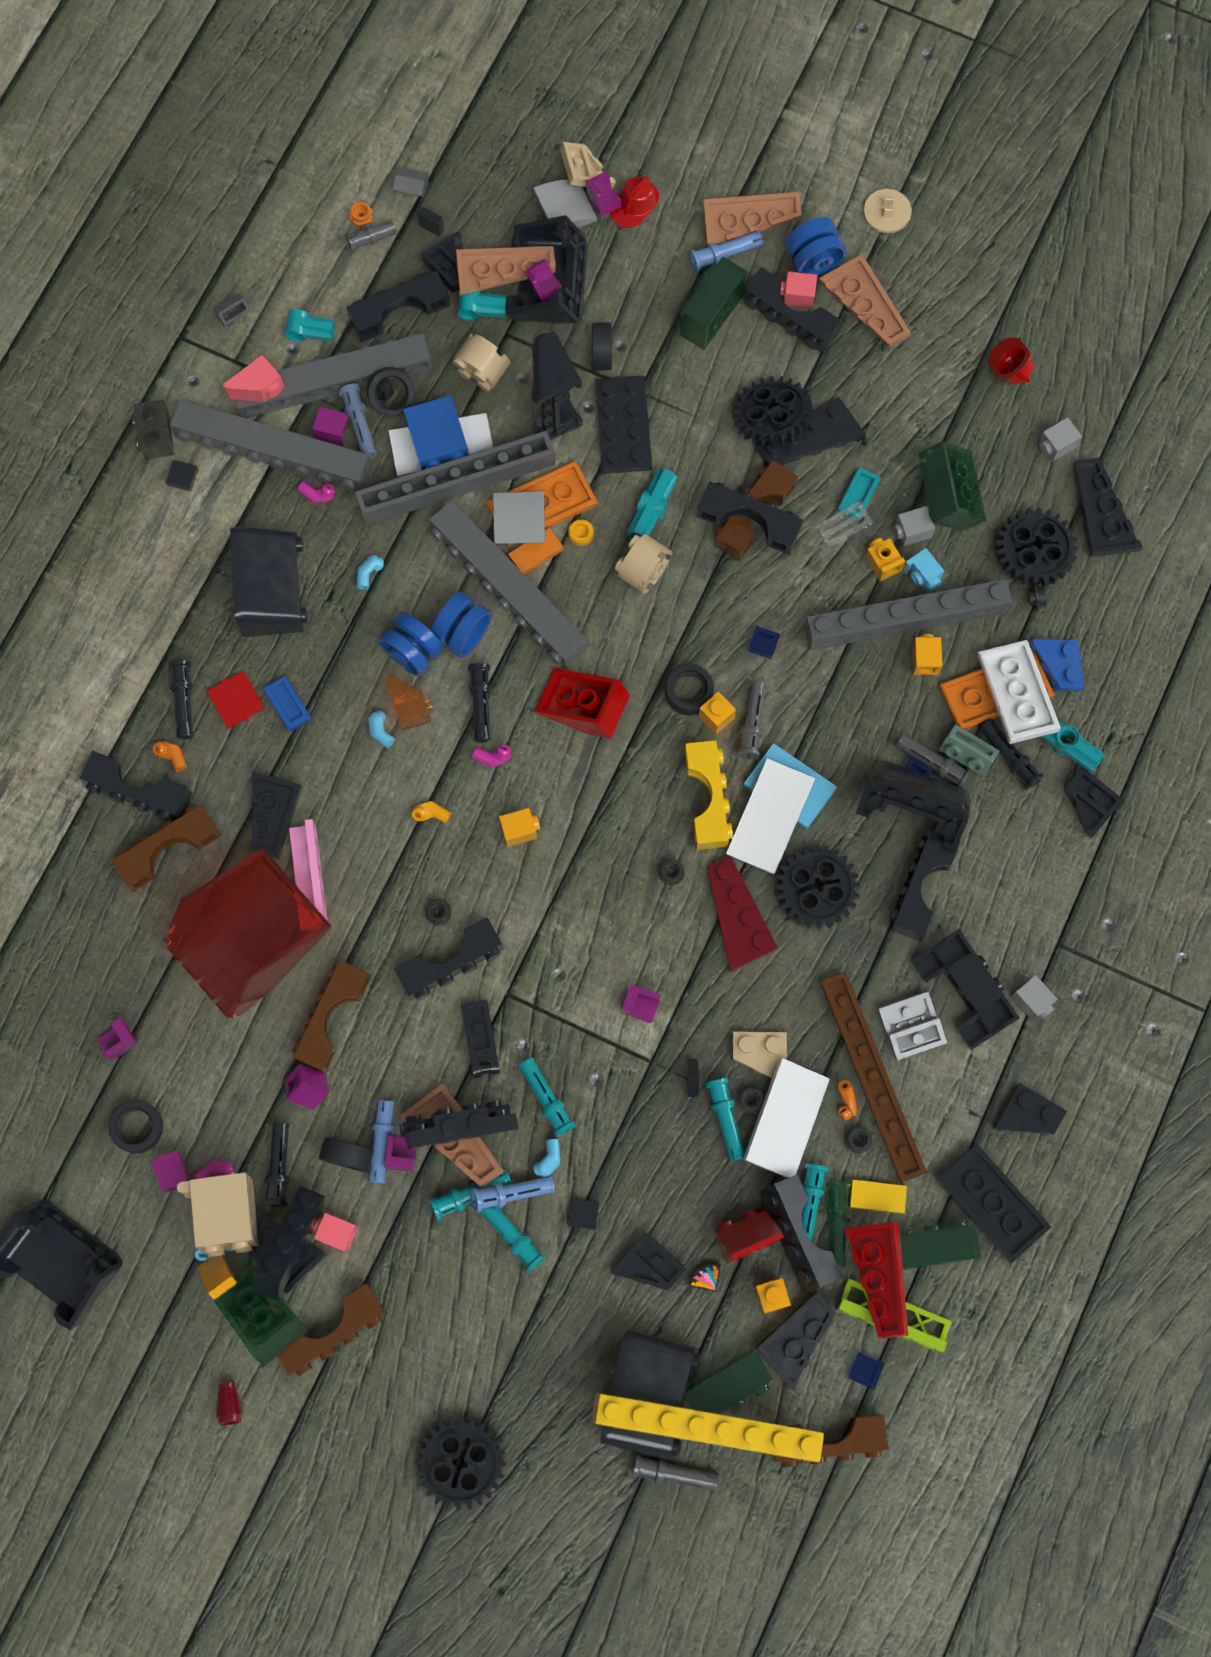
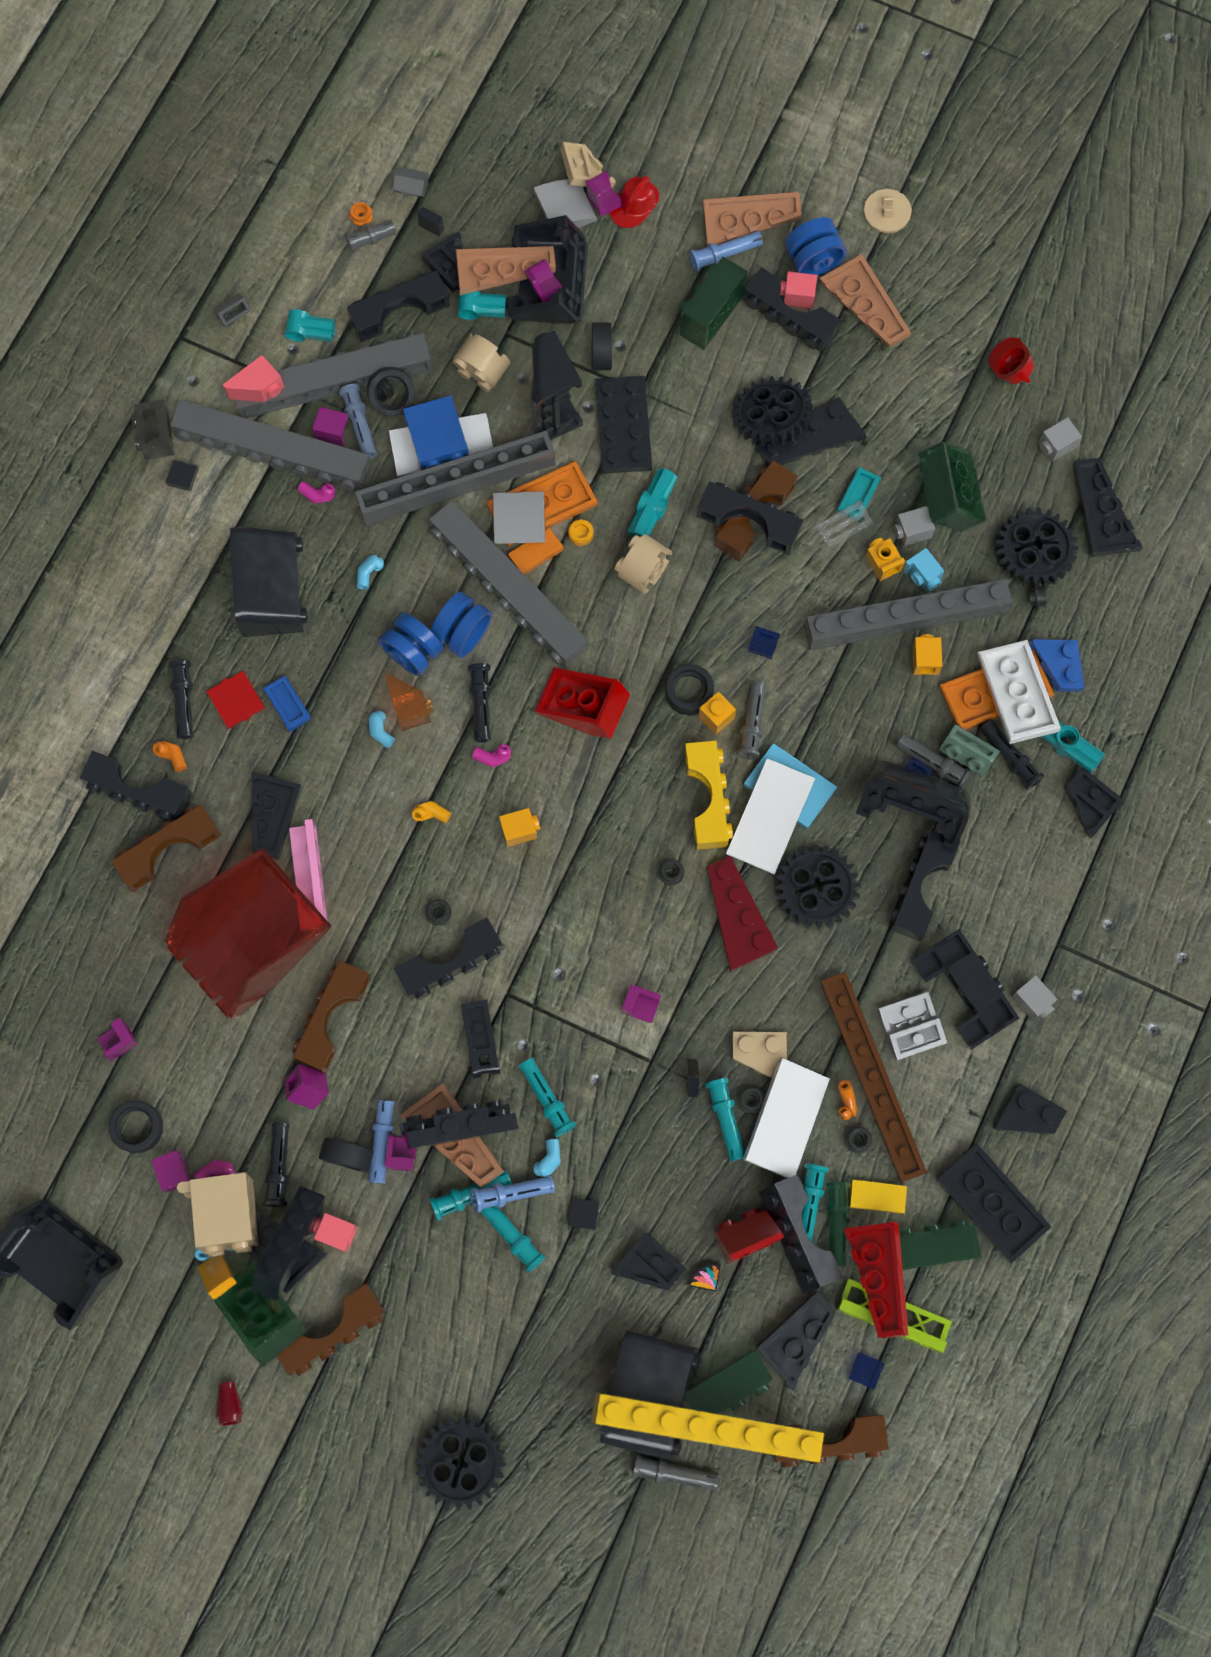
(772, 1296): light orange brick -> none

